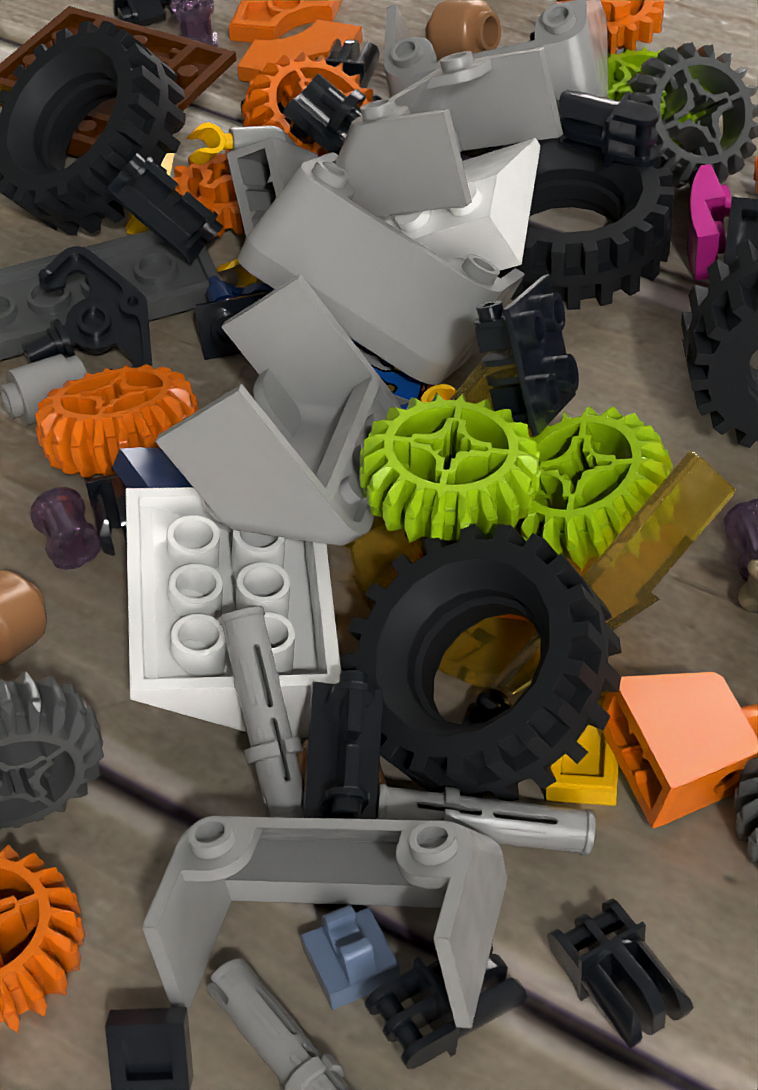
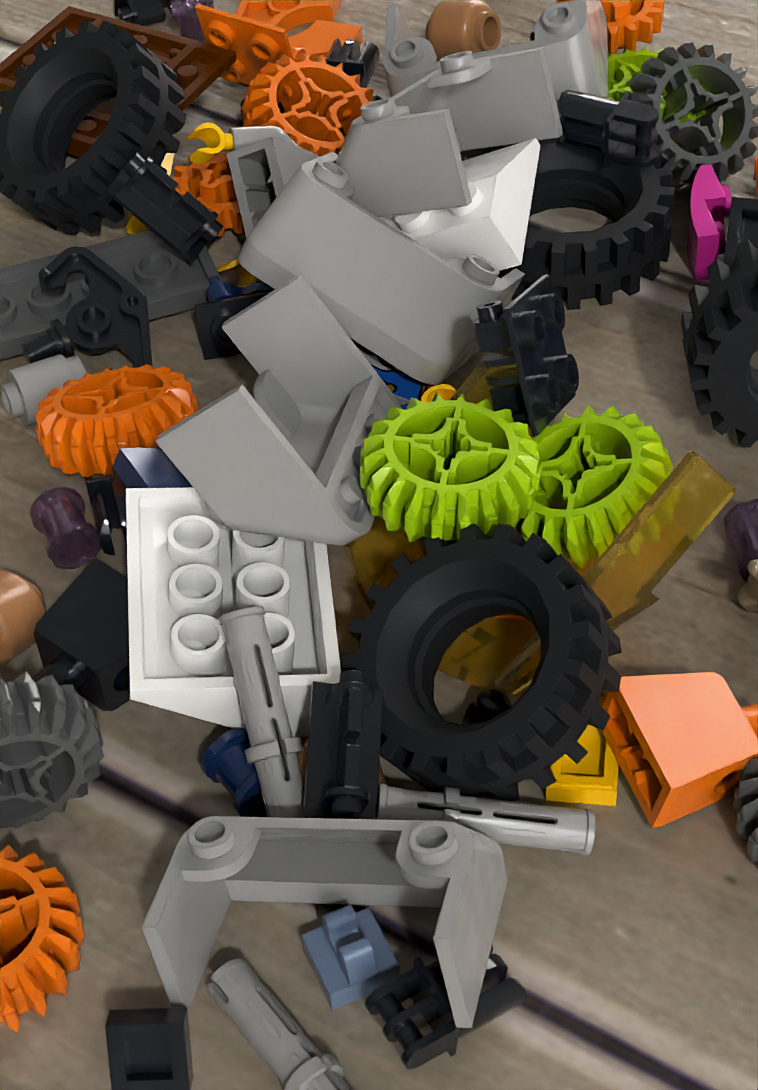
(87, 637): none -> black torso
(226, 764): none -> dark blue bush
(250, 39): none -> orange hinge
(323, 114): black hips -> none
(620, 972): black arm -> none

